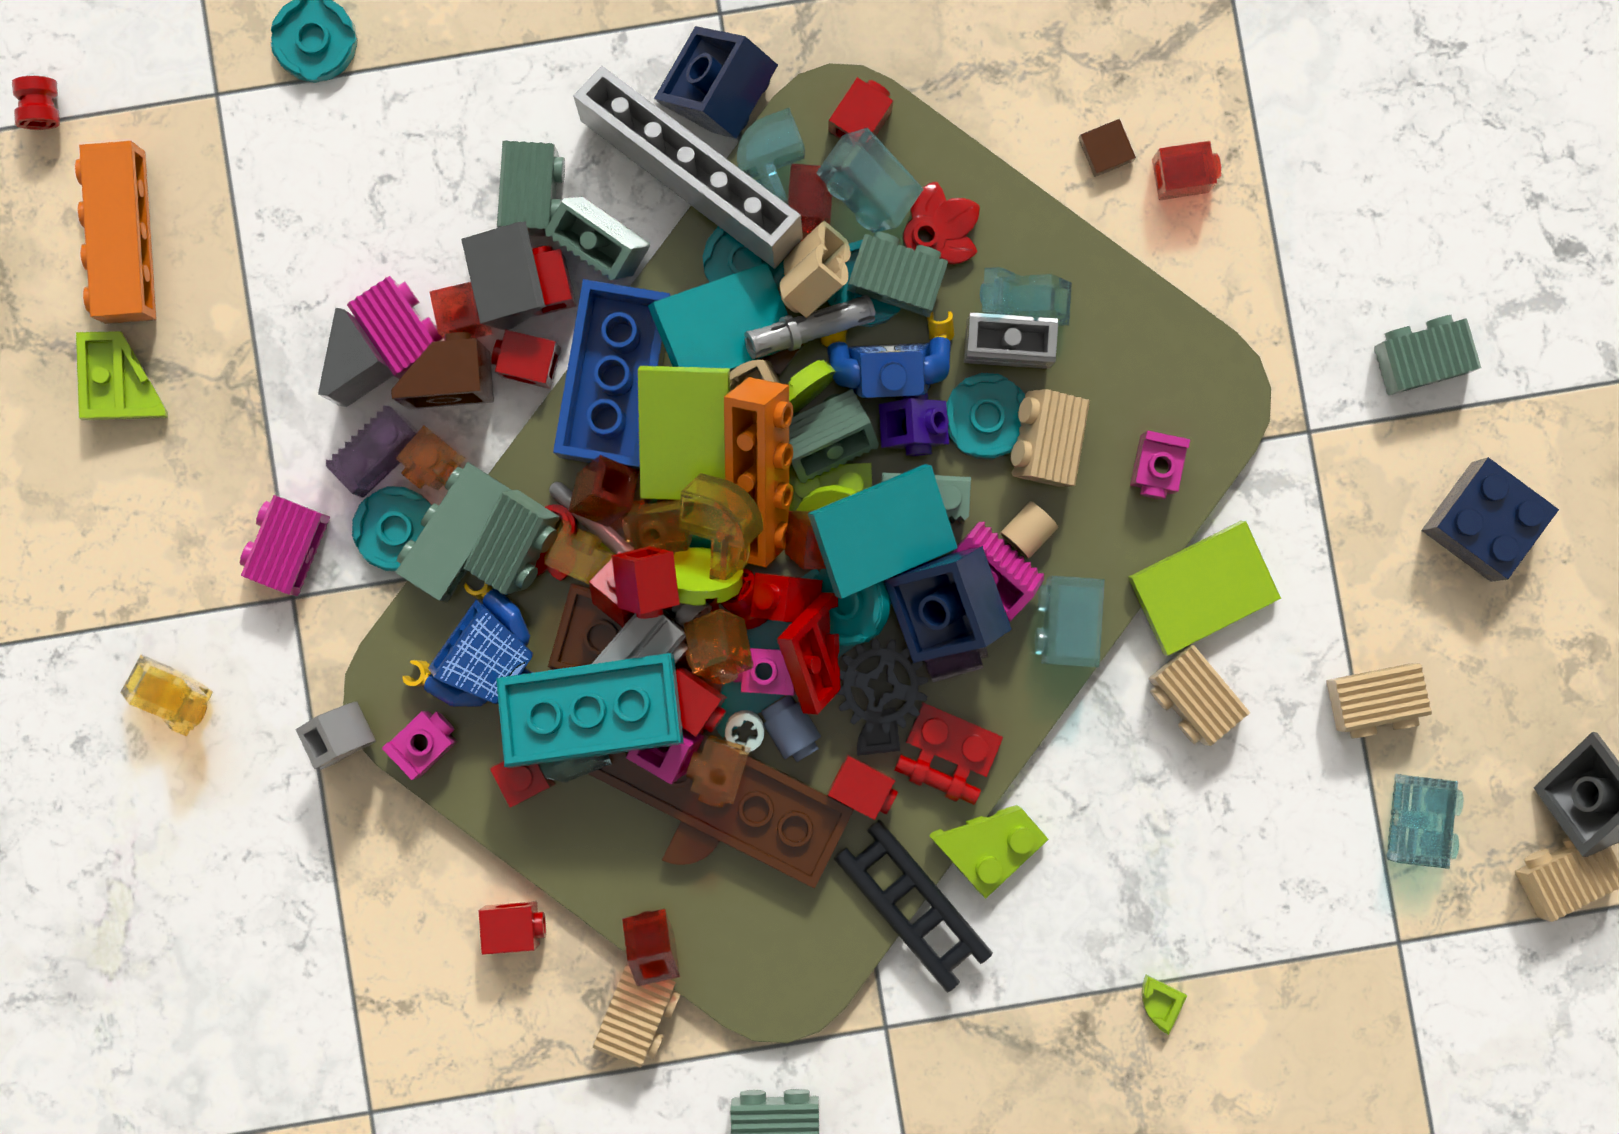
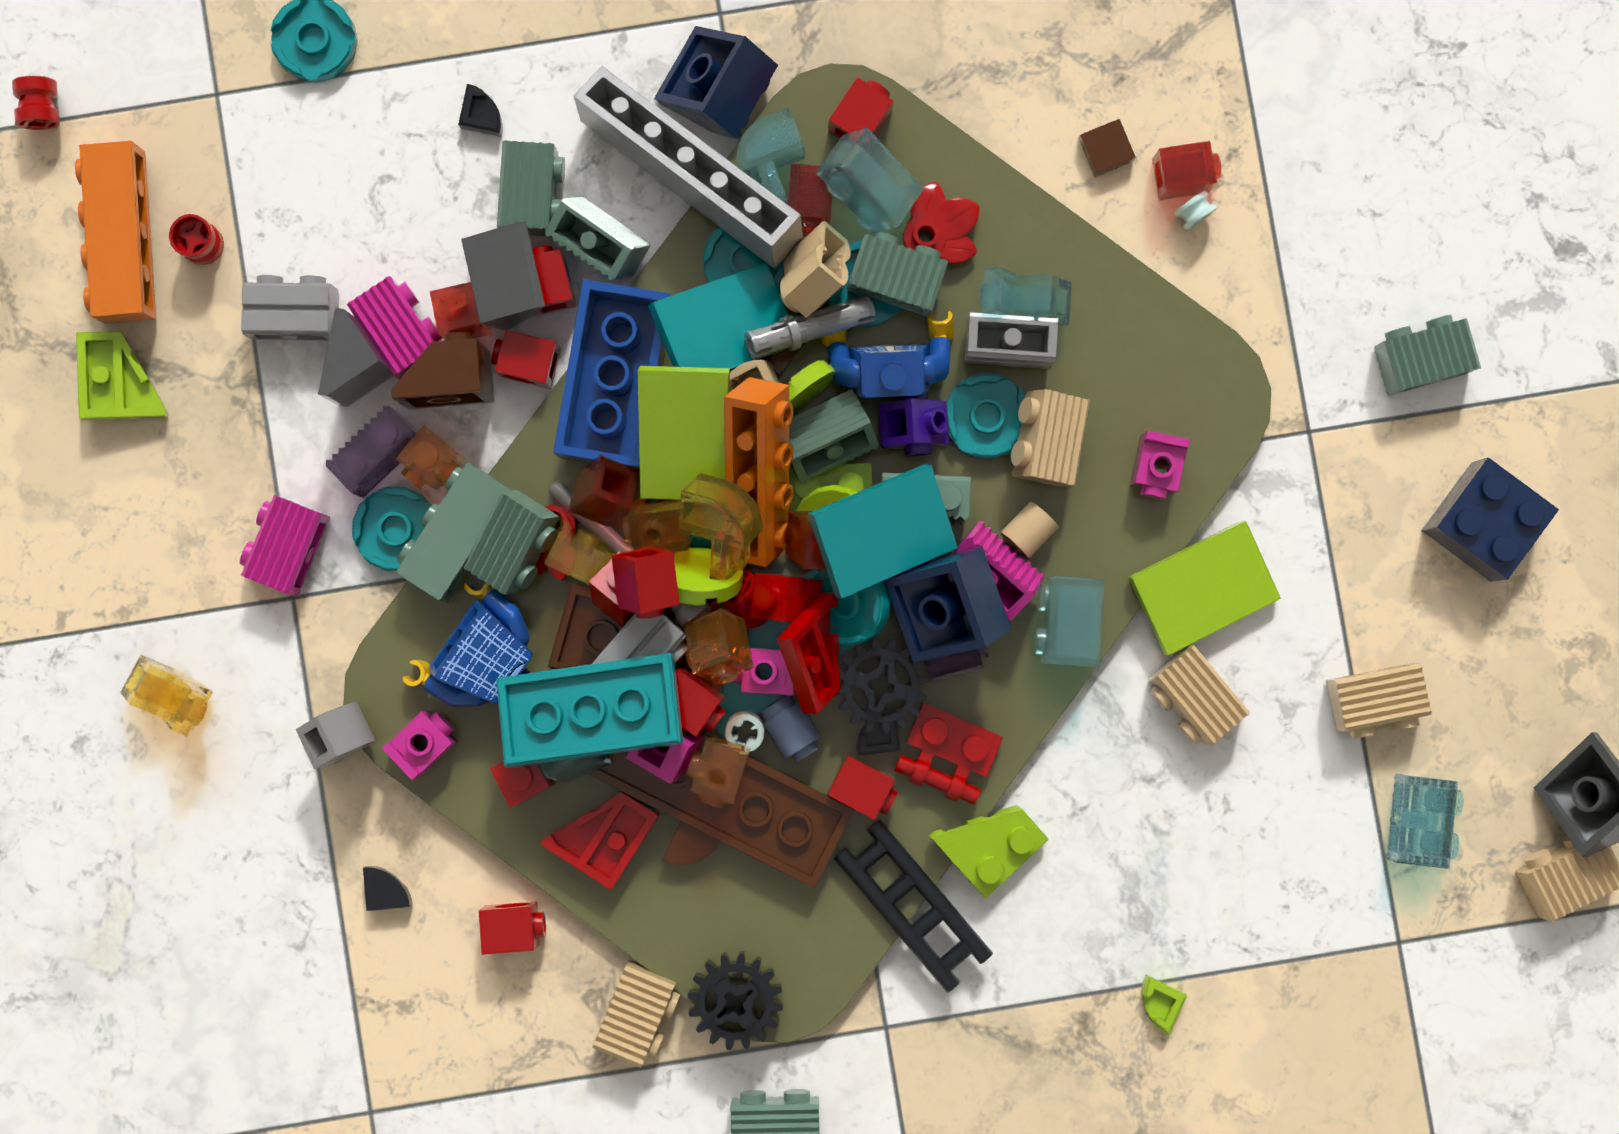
(188, 234): none -> red wheel
(288, 309): none -> light grey brick
(384, 890): none -> black tile
(480, 113): none -> black tile
(604, 838): none -> red wing
(650, 947): clear red brick -> none
(747, 1016): none -> black gear
(1195, 210): none -> light aqua bush

